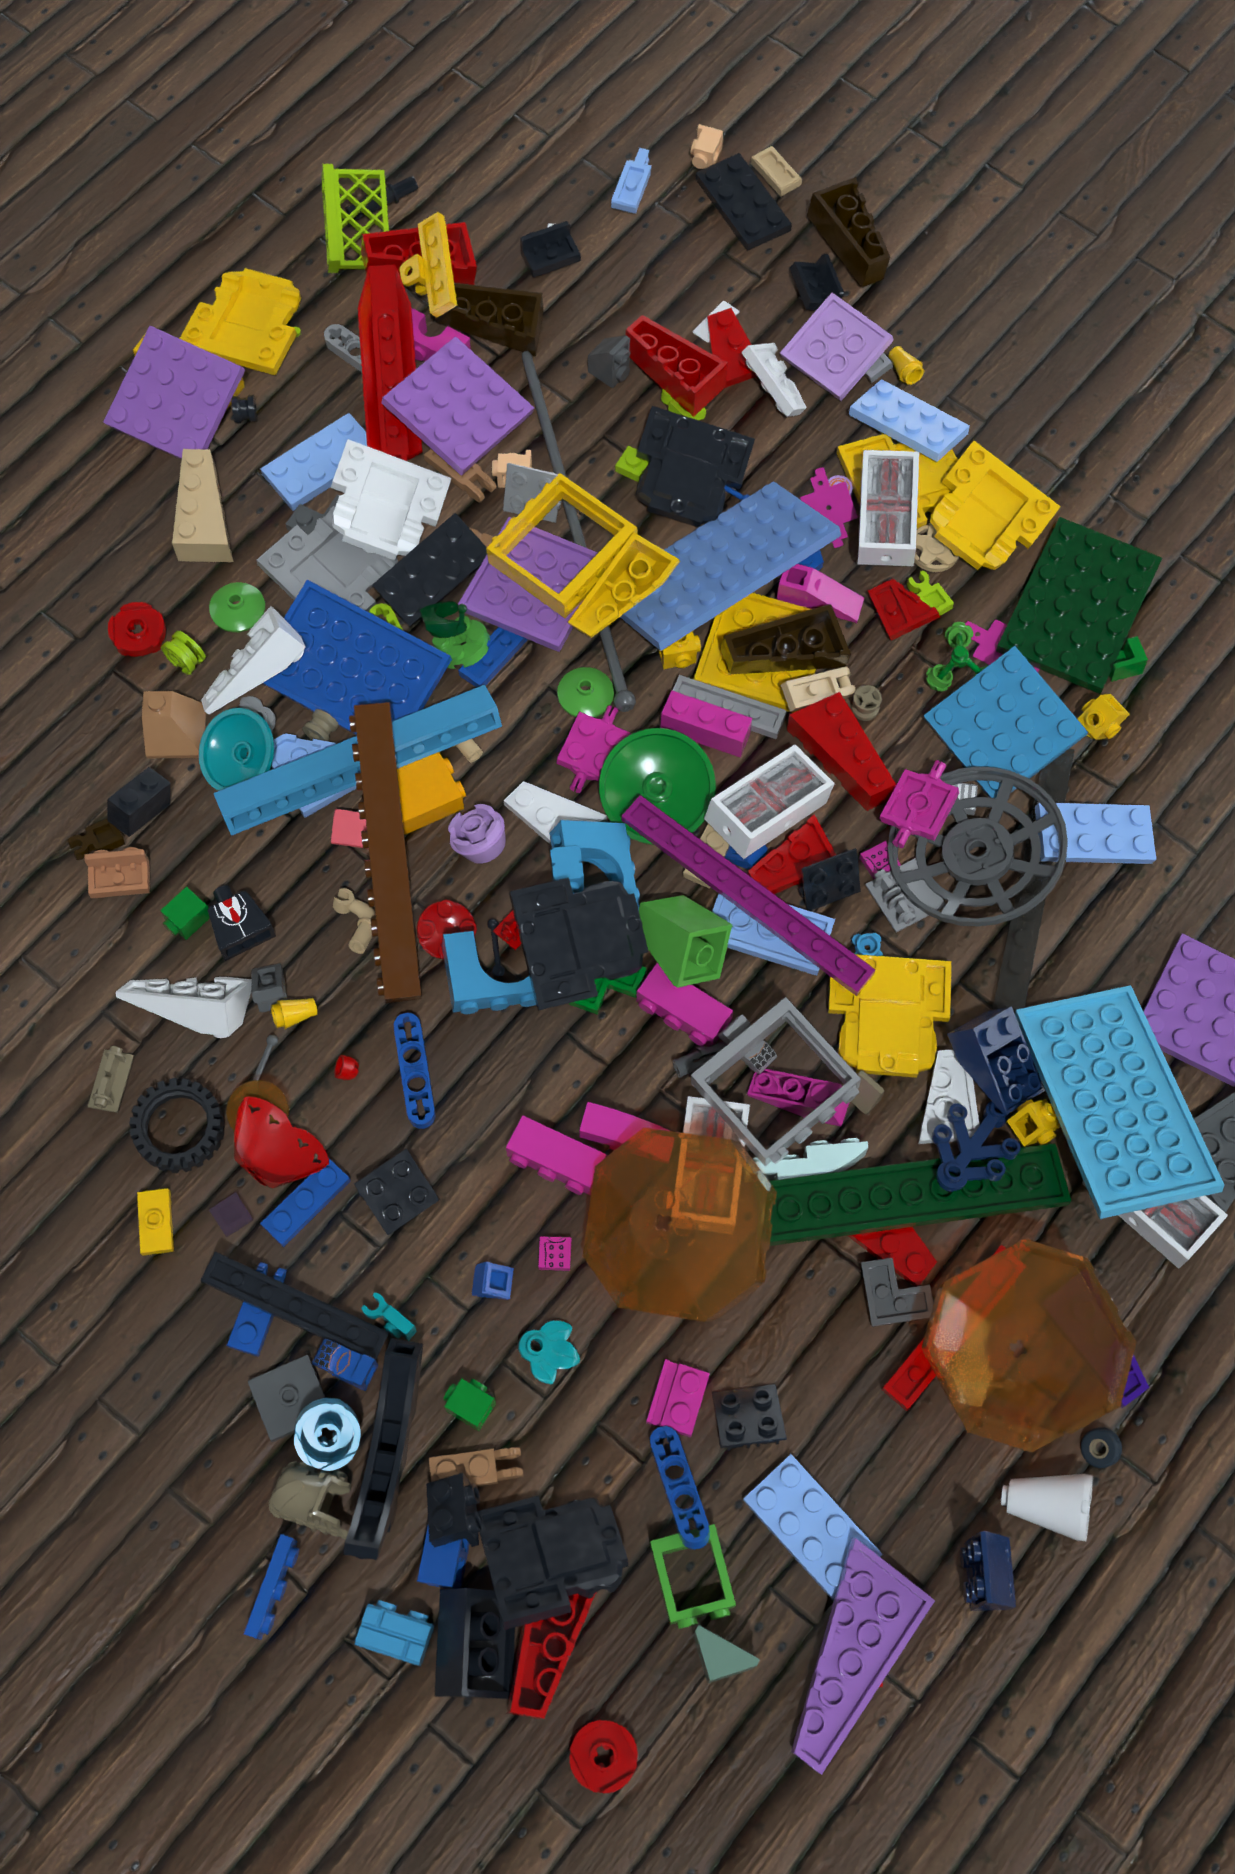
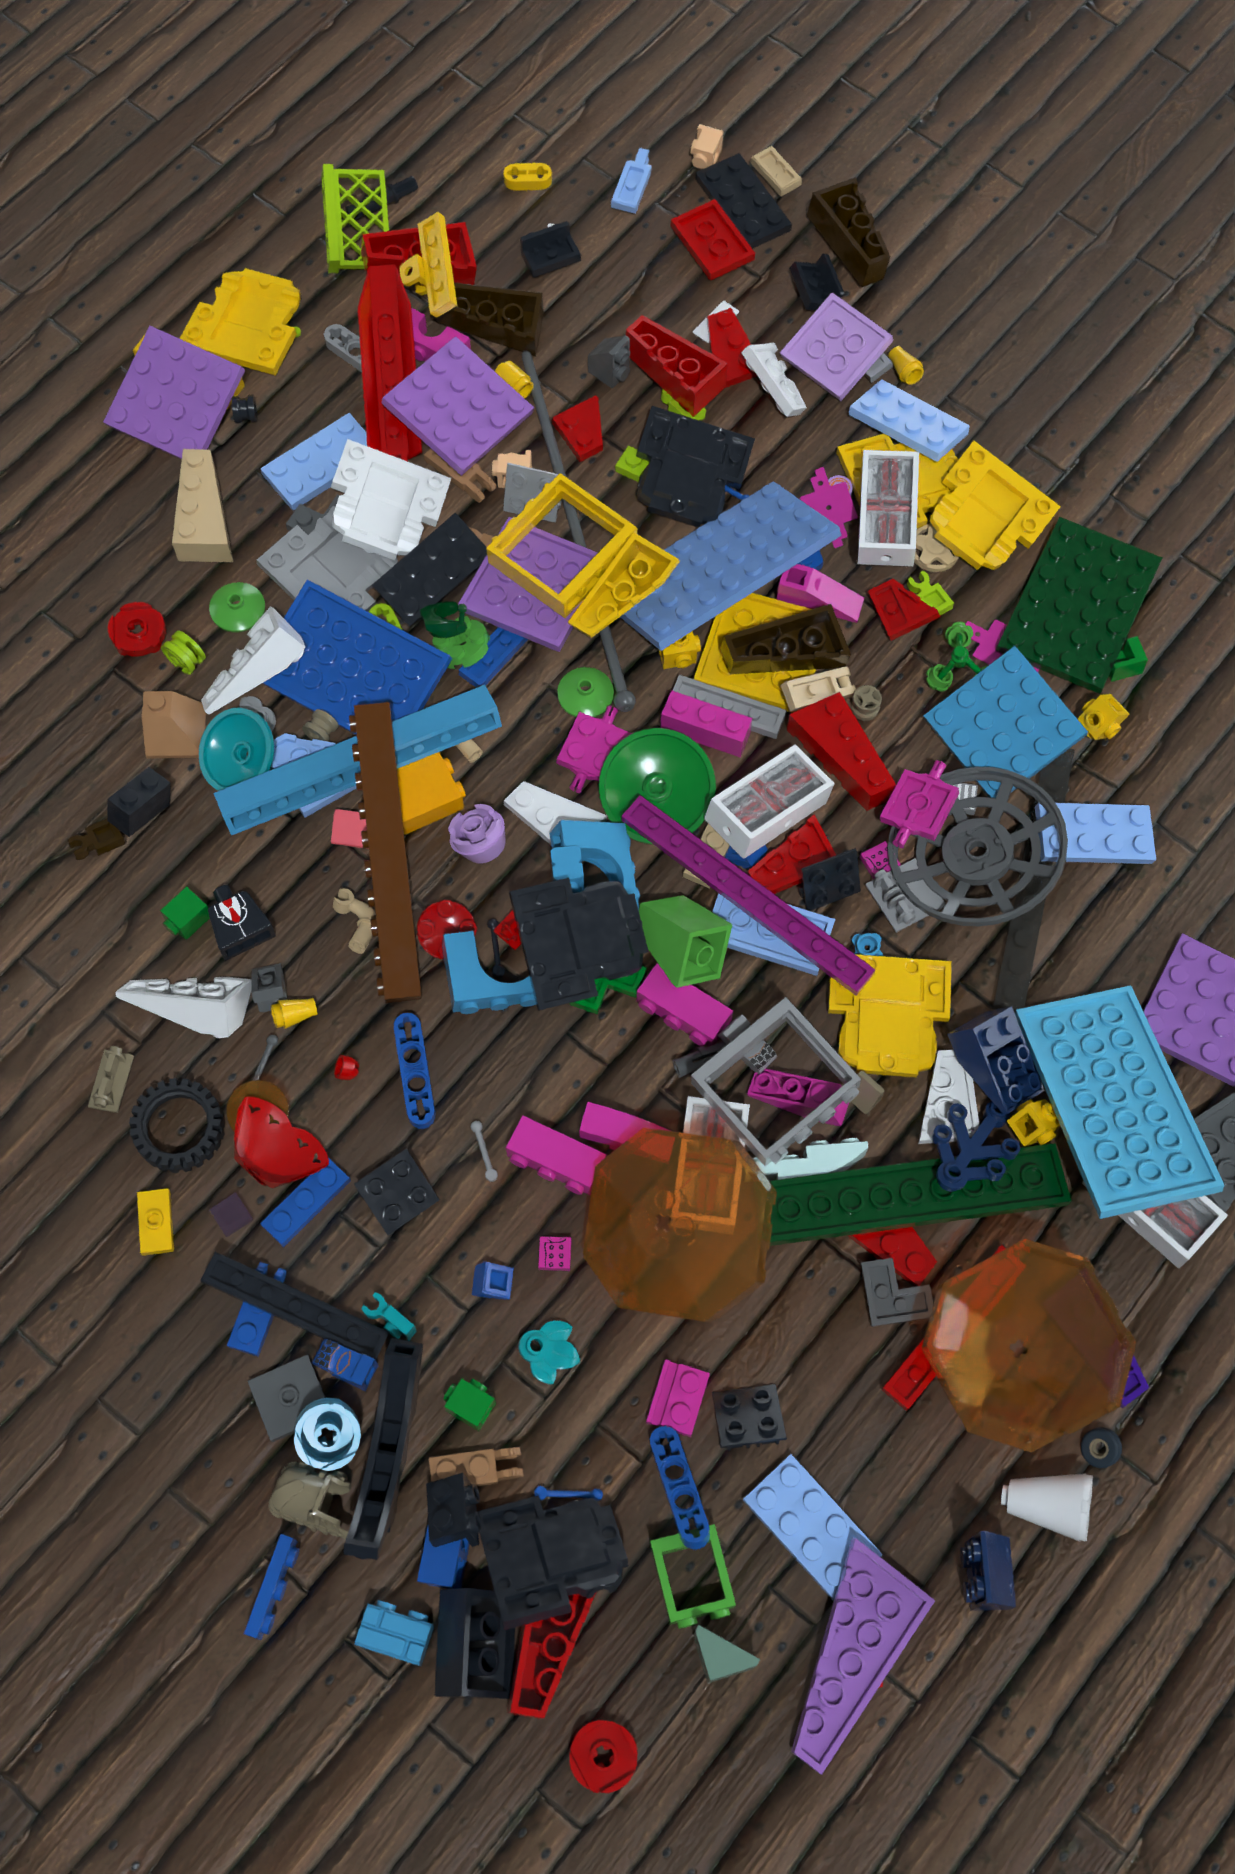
(118, 873): nougat bracket -> none
(491, 1174): none -> light grey hinge
(515, 378): none -> yellow brick
(527, 176): none -> yellow beam
(543, 1493): none -> blue hinge
(581, 428): none -> red wing
(712, 239): none -> red plate

